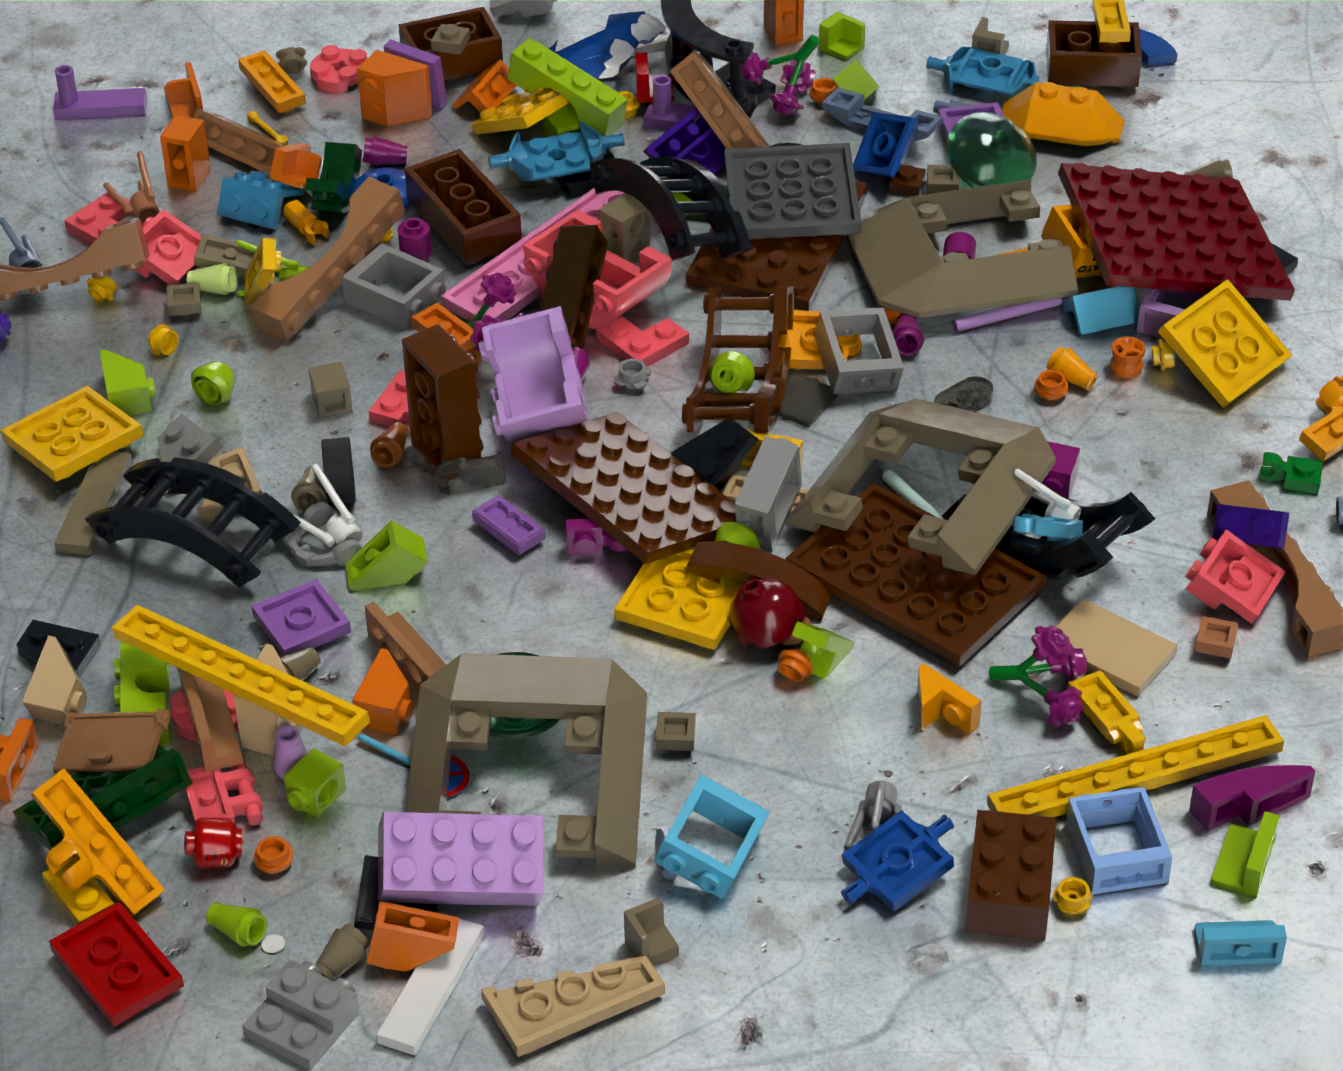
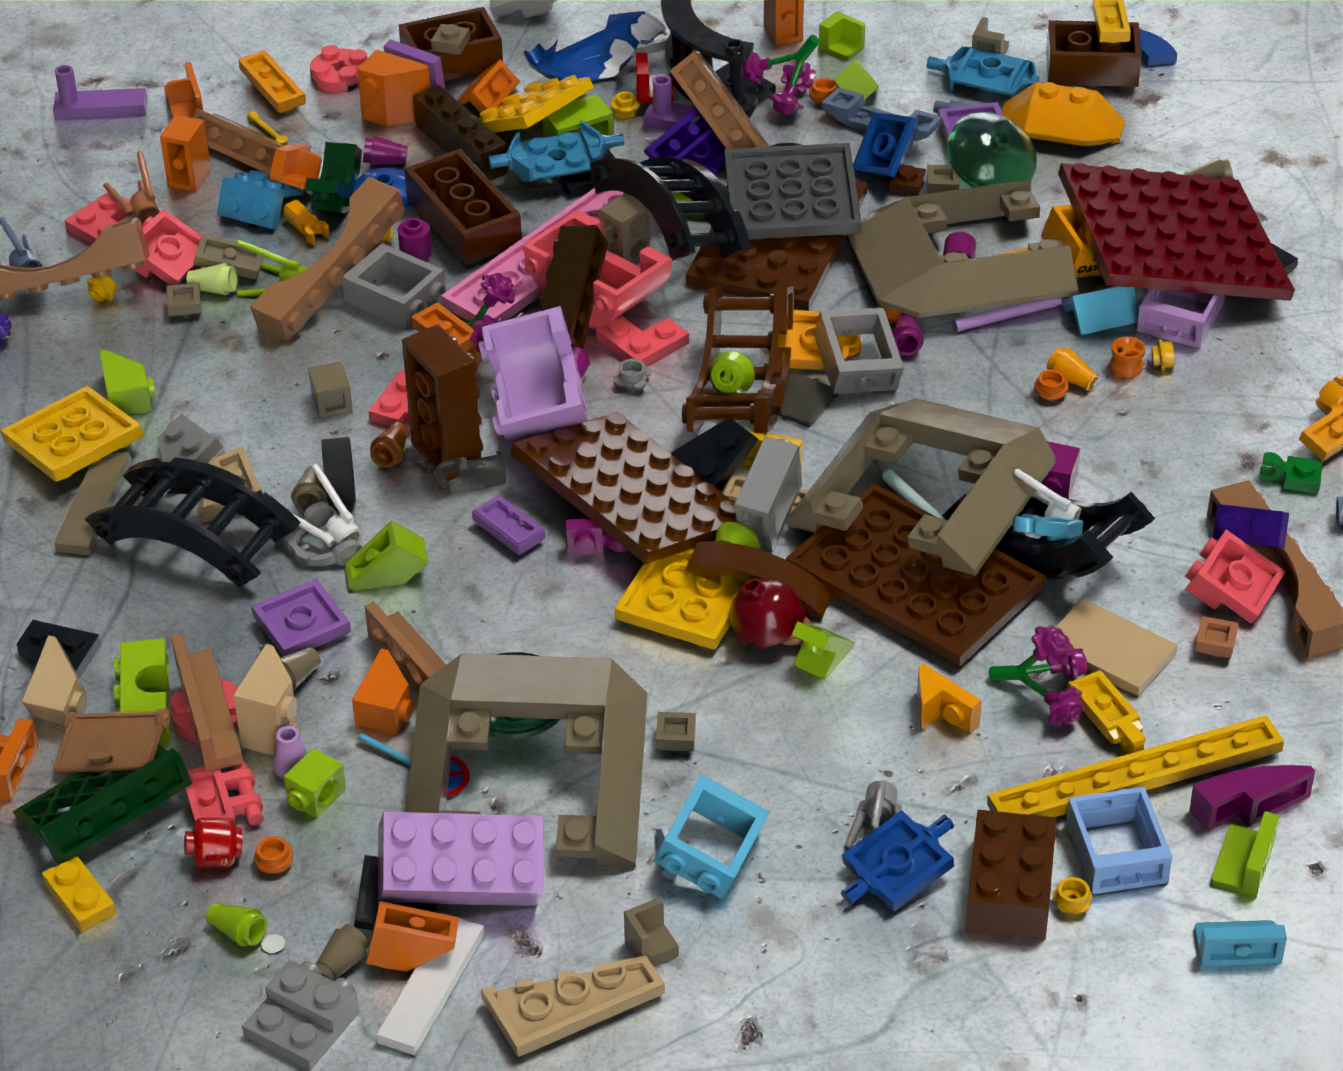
(93, 846): light orange plate -> none
(116, 964): red plate -> none
(163, 340): yellow plate -> none
(213, 382): lime cone -> none
(242, 675): yellow plate -> none
(261, 270): yellow plate -> none
(292, 59): dark tan plate -> none
(457, 128): none -> dark brown brick
(595, 103): lime arch -> none
(794, 665): orange plate -> none
(969, 394): clear smoke plate -> none
(1225, 343): yellow plate -> none

